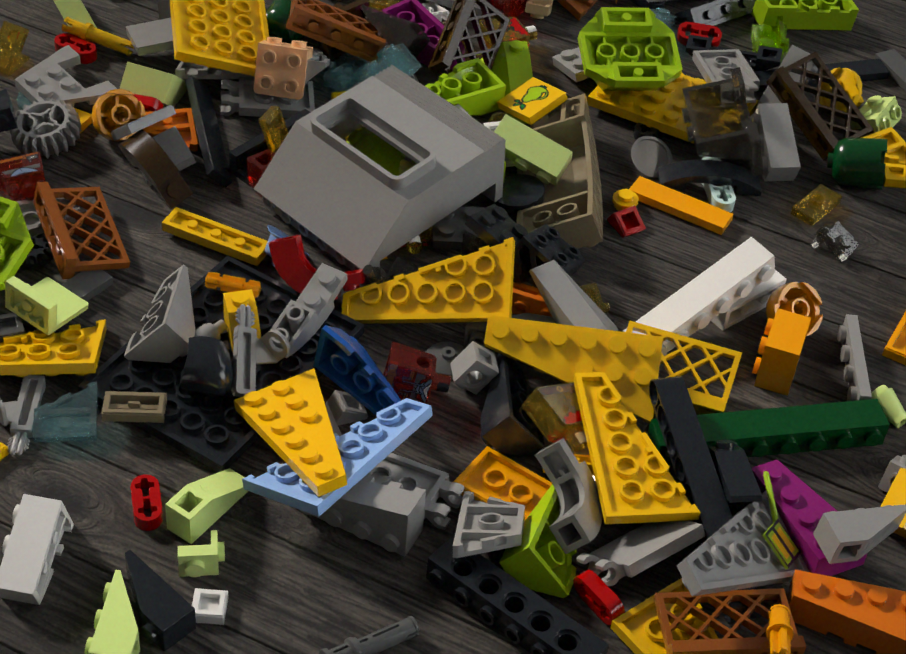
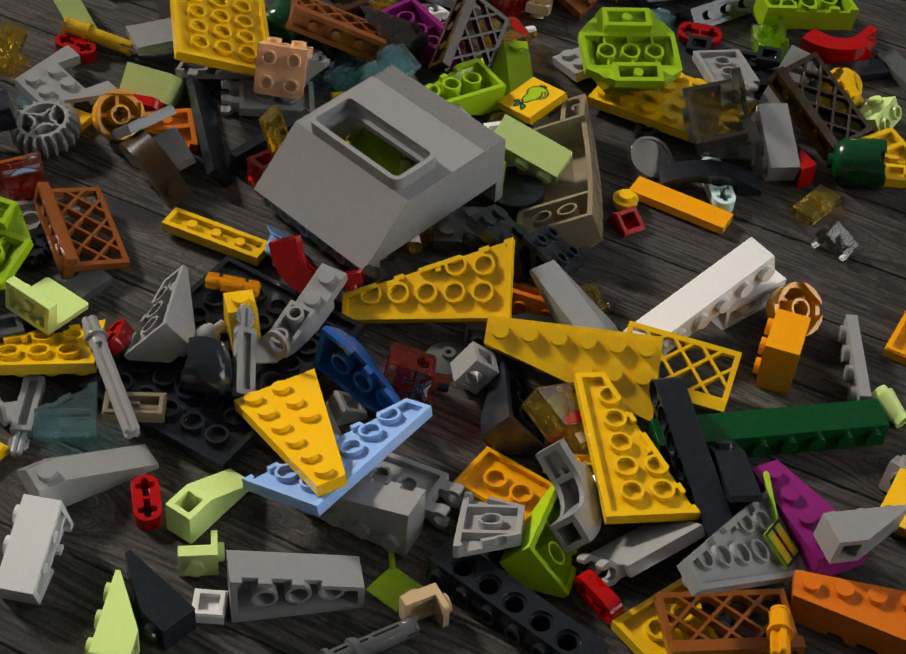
(86, 474): none -> light grey wedge
(97, 341): none -> light grey axle
(119, 336): none -> red beam
(291, 584): none -> light grey wedge
(392, 585): none -> lime piece
(424, 603): none -> tan bracket
(807, 171): none -> red slope
(840, 49): none -> red arch

